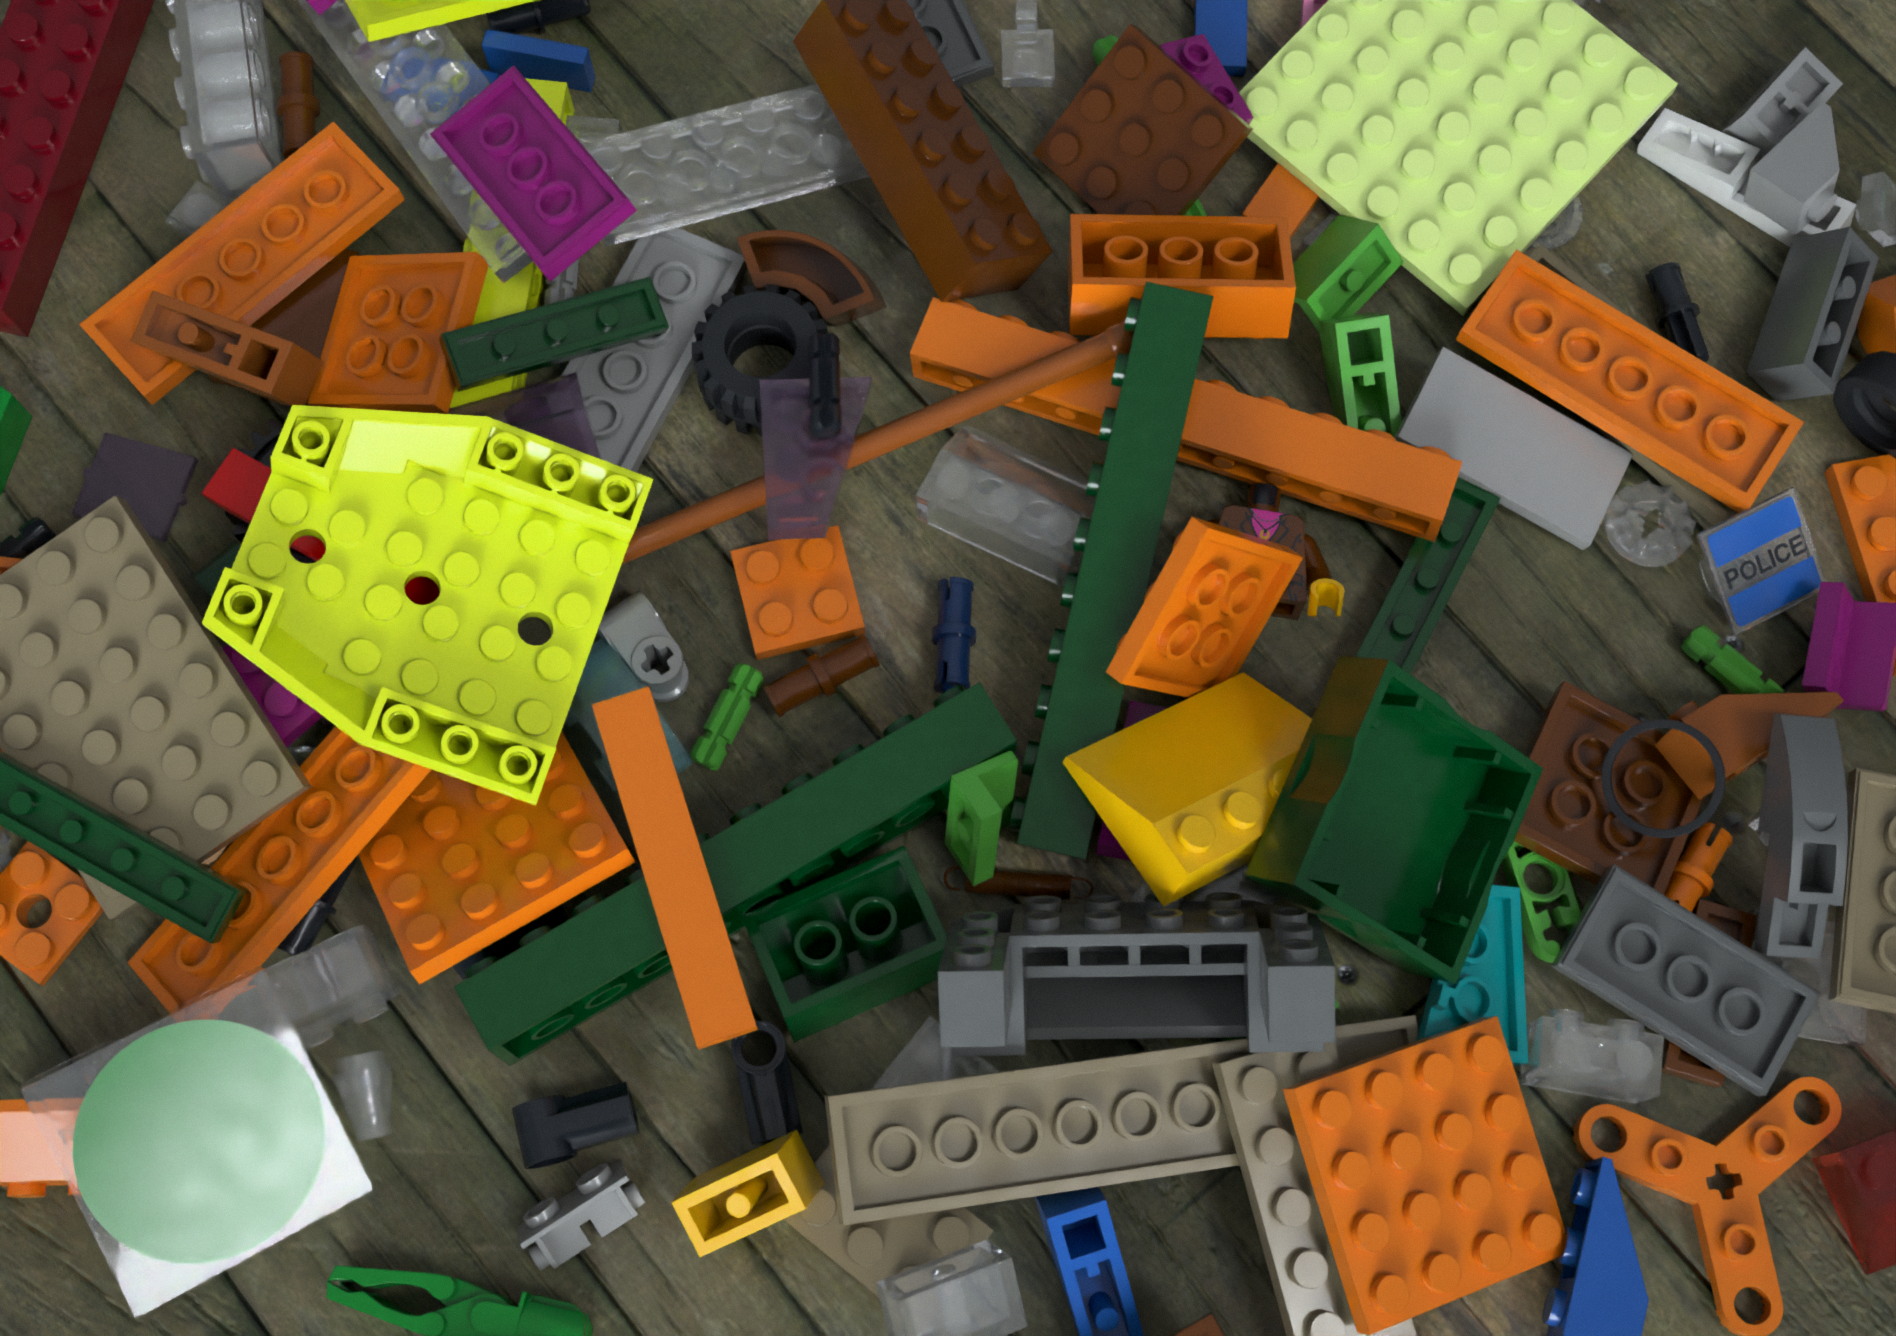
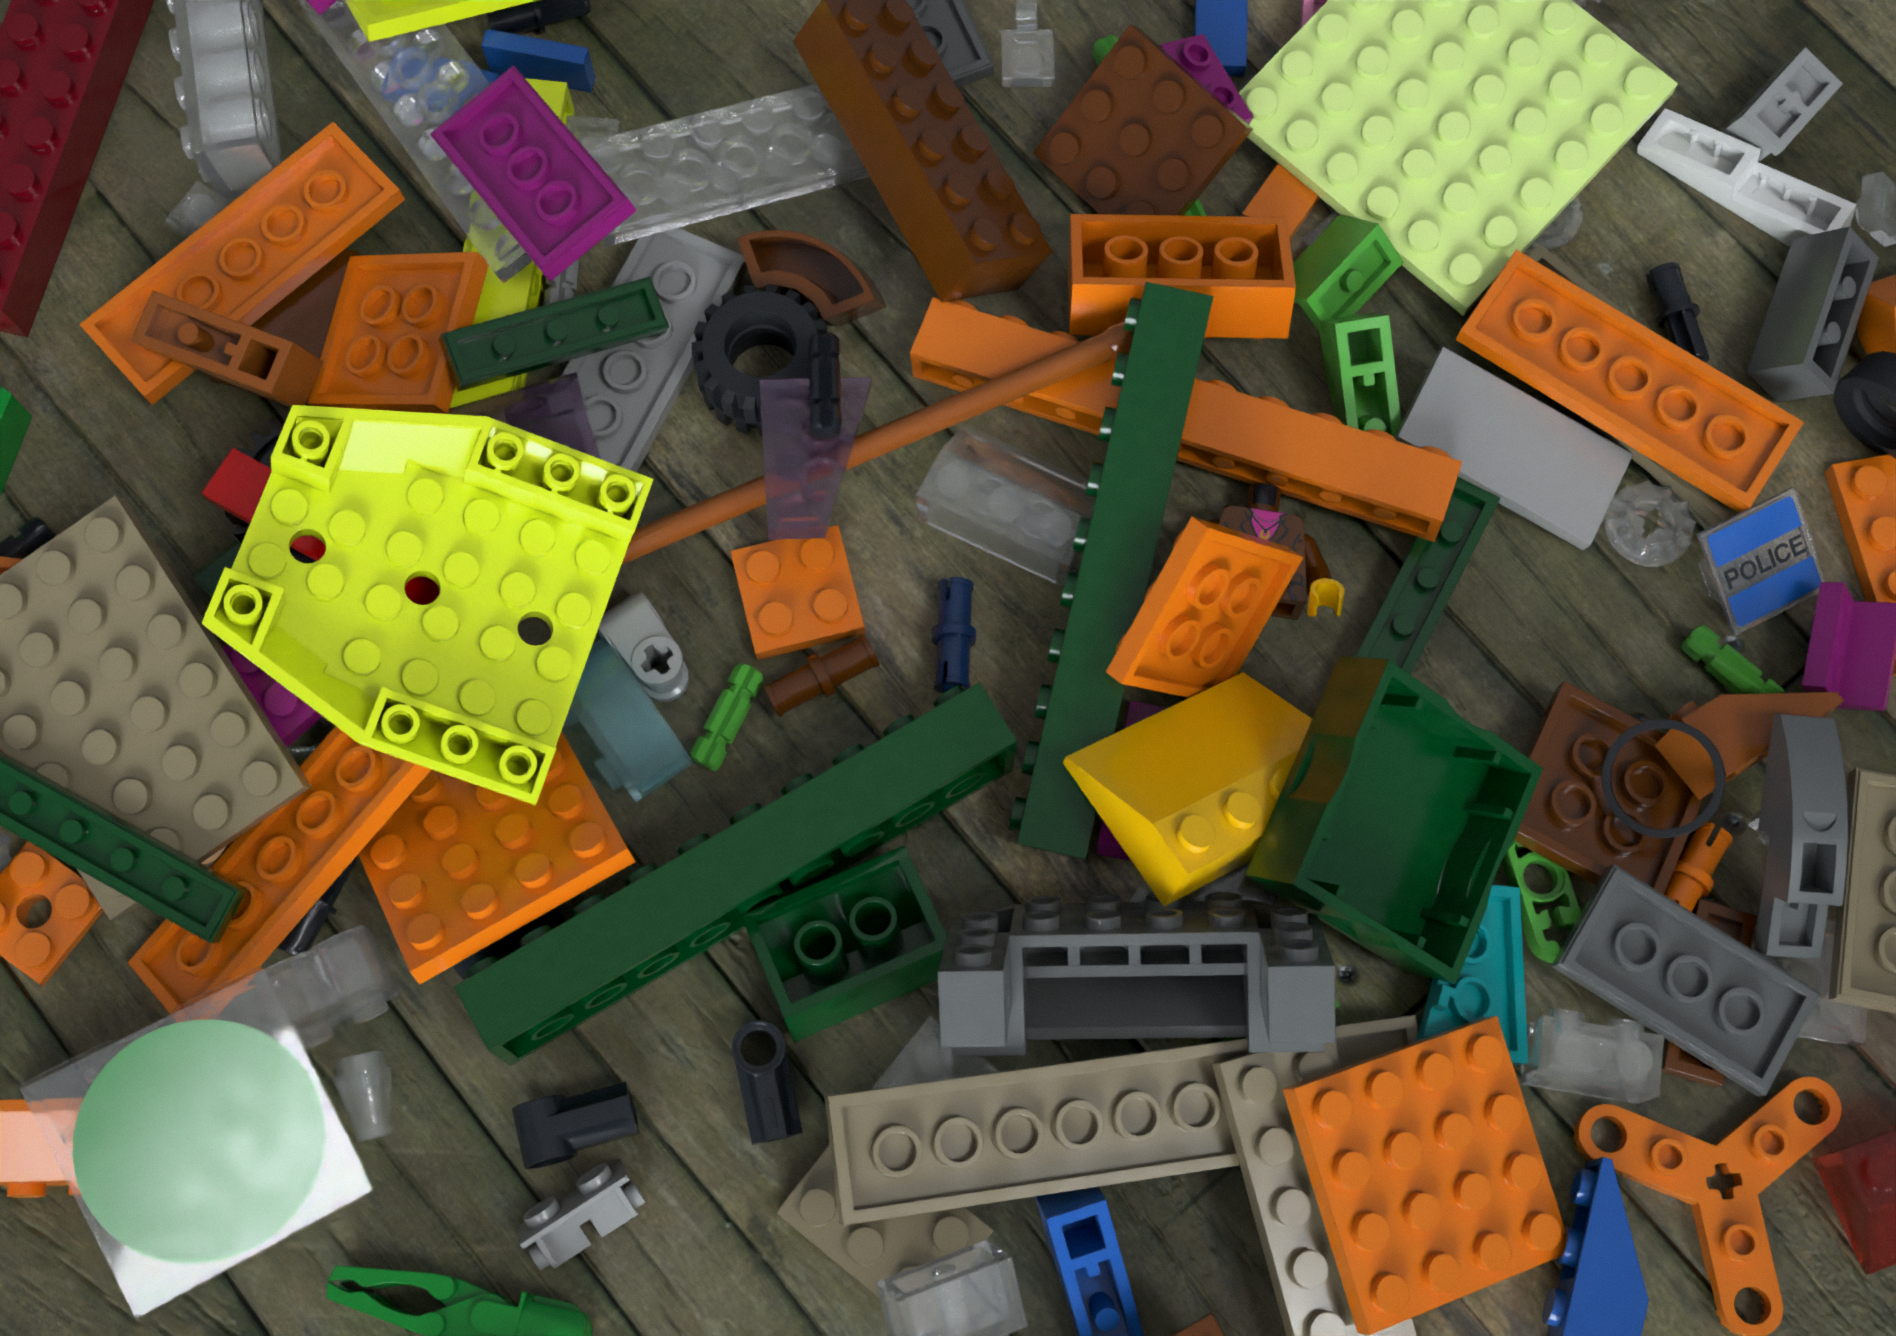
(144, 475): clear purple piece -> none
(297, 102): reddish brown pin -> none
(674, 868): orange tile -> none
(748, 1193): yellow brick -> none
(977, 811): bright green panel -> none
(1023, 884): reddish brown piece -> none
(1798, 174): light grey slope -> none

